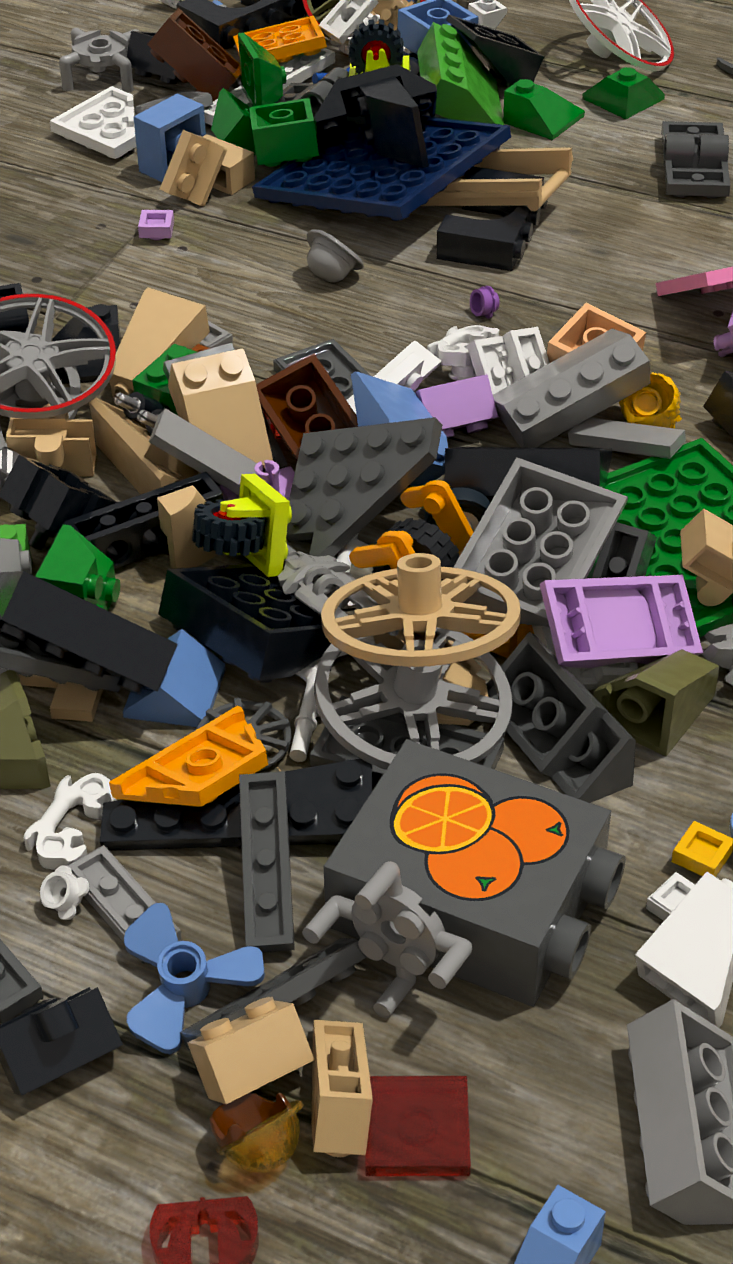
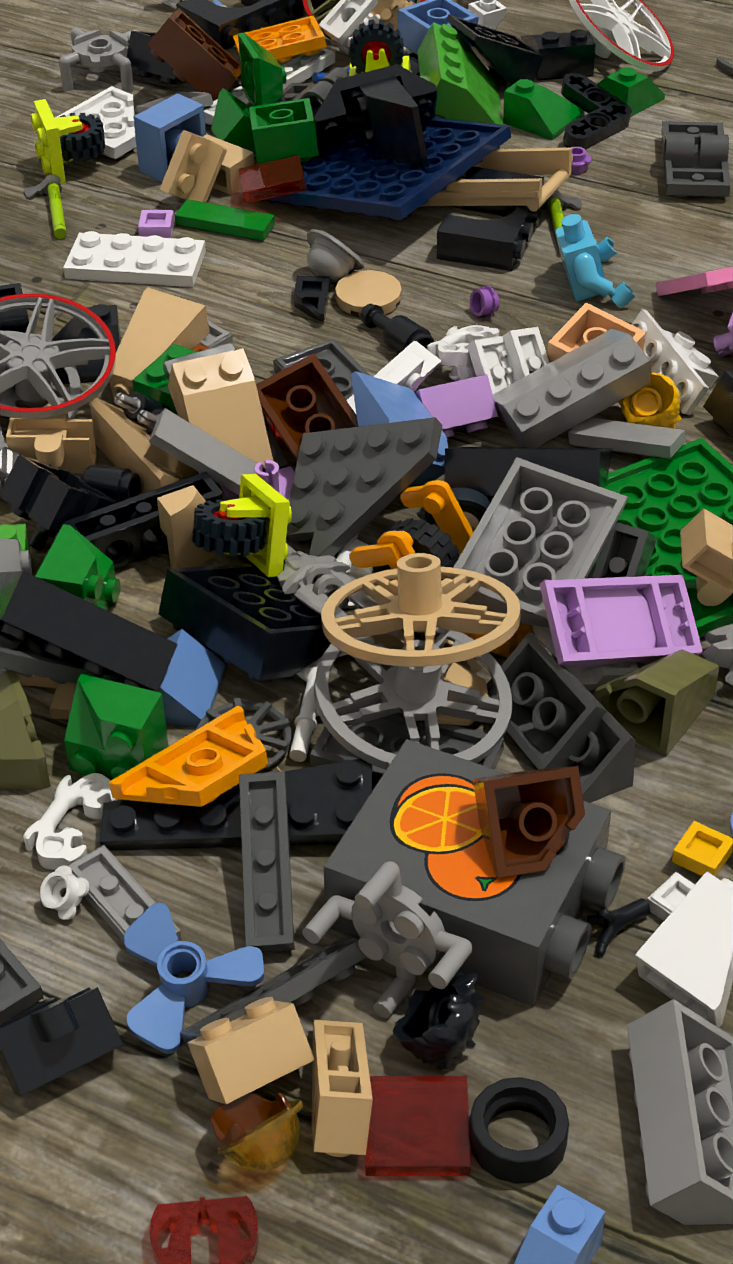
(52, 187): none -> lime piece
(65, 138): none -> plate
(113, 481): none -> black piece
(113, 727): none -> green slope
(135, 259): none -> white plate
(225, 220): none -> green tile
(272, 179): none -> clear red tile
(312, 295): none -> black slope
(366, 288): none -> tan tile
(398, 330): none -> black piece
(441, 1021): none -> black hair
(511, 1164): none -> black tyre
(527, 816): none -> reddish brown slope
(555, 204): none -> piece
(563, 53): none -> black slope
(580, 160): none -> medium lavender plate
(583, 260): none -> medium azure torso
(608, 113): none -> black beam
(616, 920): none -> black bar
(678, 359): none -> white bracket

